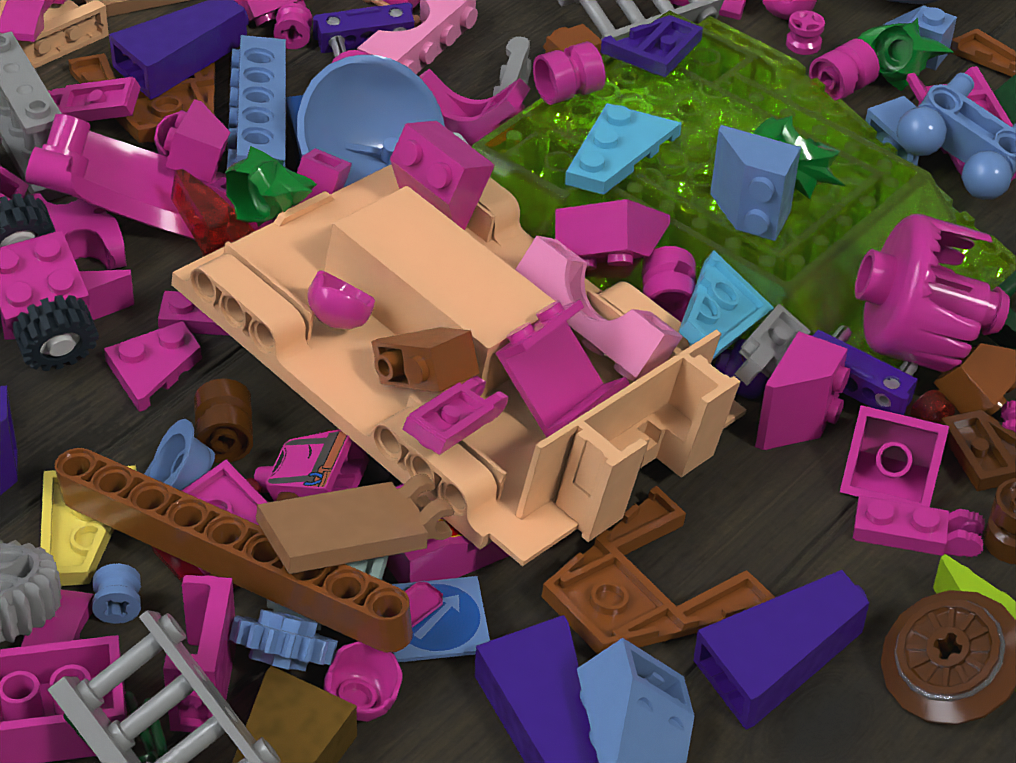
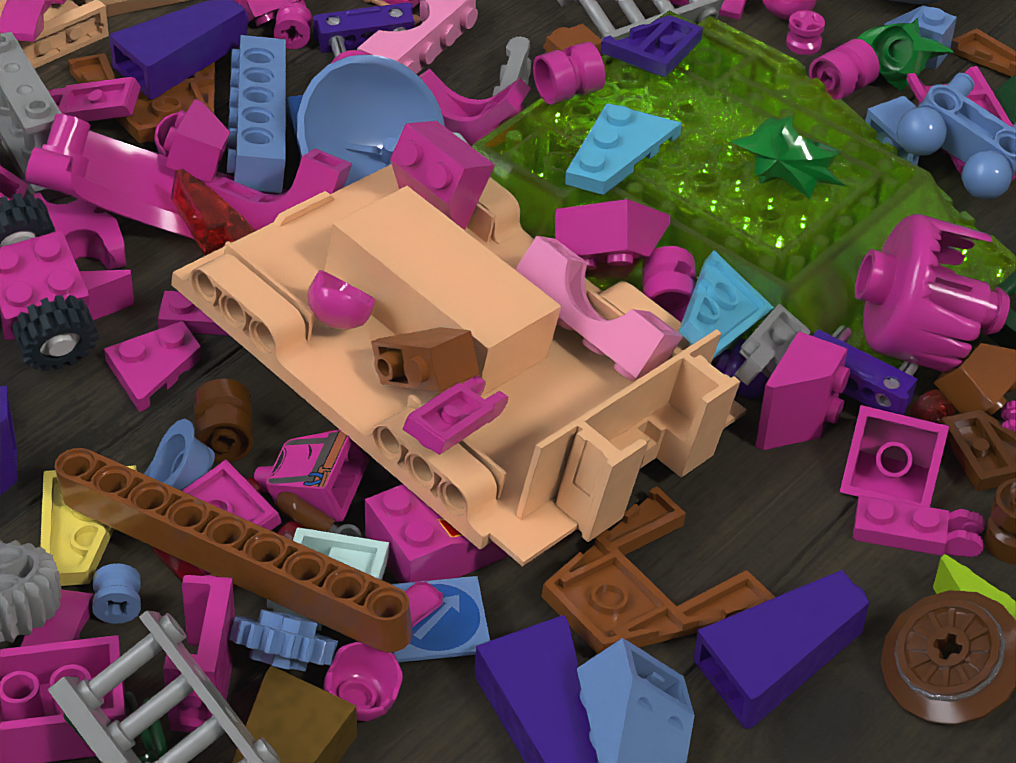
(264, 187): green hair -> none
(354, 524): medium nougat tile -> none
(554, 369): dark pink panel -> none
(754, 181): medium blue slope -> none

